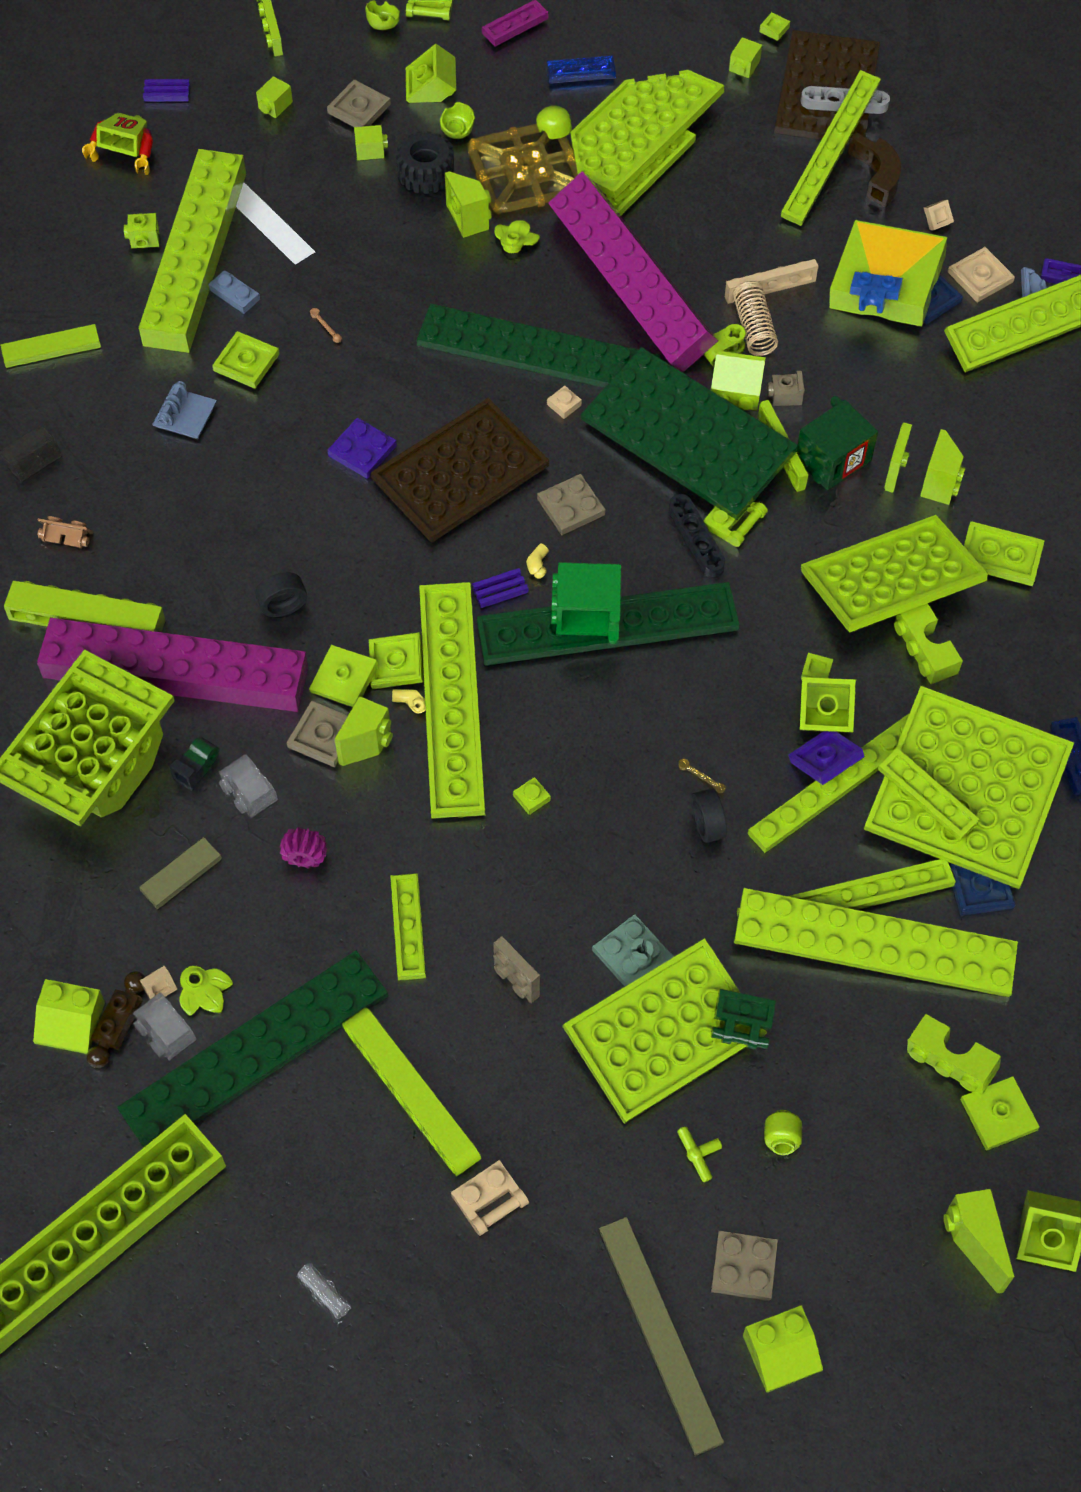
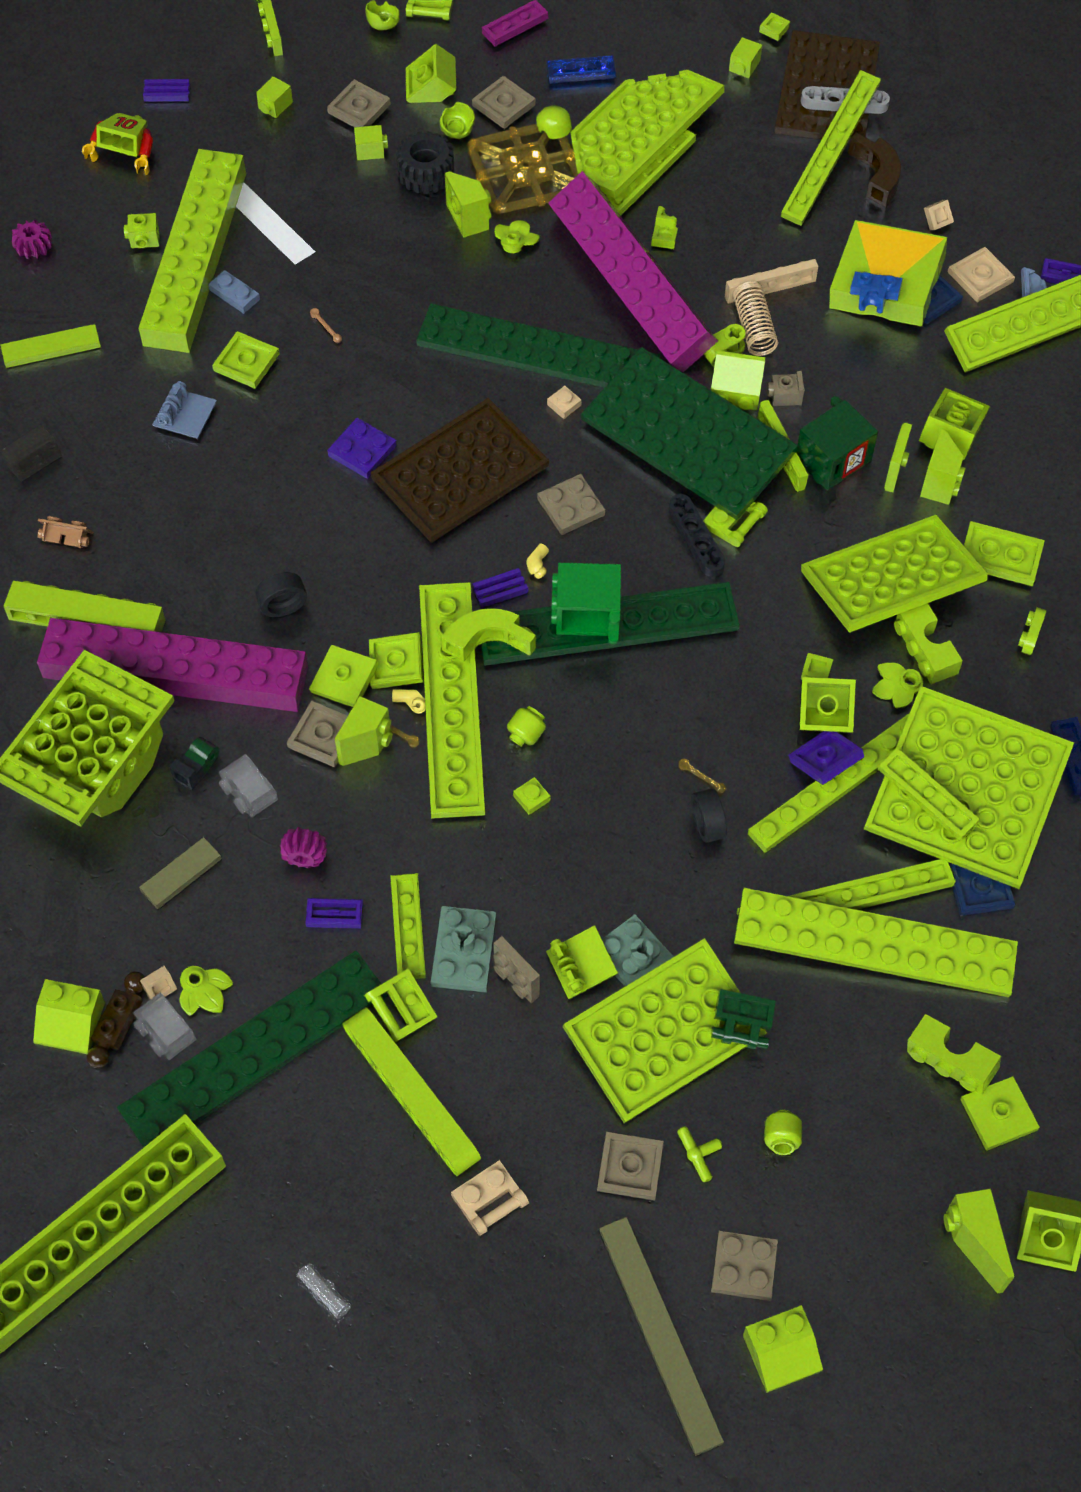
(31, 239): none -> magenta gear
(333, 916): none -> dark purple tile
(409, 1002): none -> lime plate
(413, 740): none -> clear yellow hinge
(463, 949): none -> sand green plate
(486, 626): none -> lime arch
(503, 102): none -> dark tan plate
(526, 726): none -> lime head
(581, 962): none -> lime hinge
(630, 1166): none -> dark tan plate
(665, 230): none -> lime slope
(894, 684): none -> lime plate
(956, 415): none -> lime slope
(1029, 638): none -> lime plate

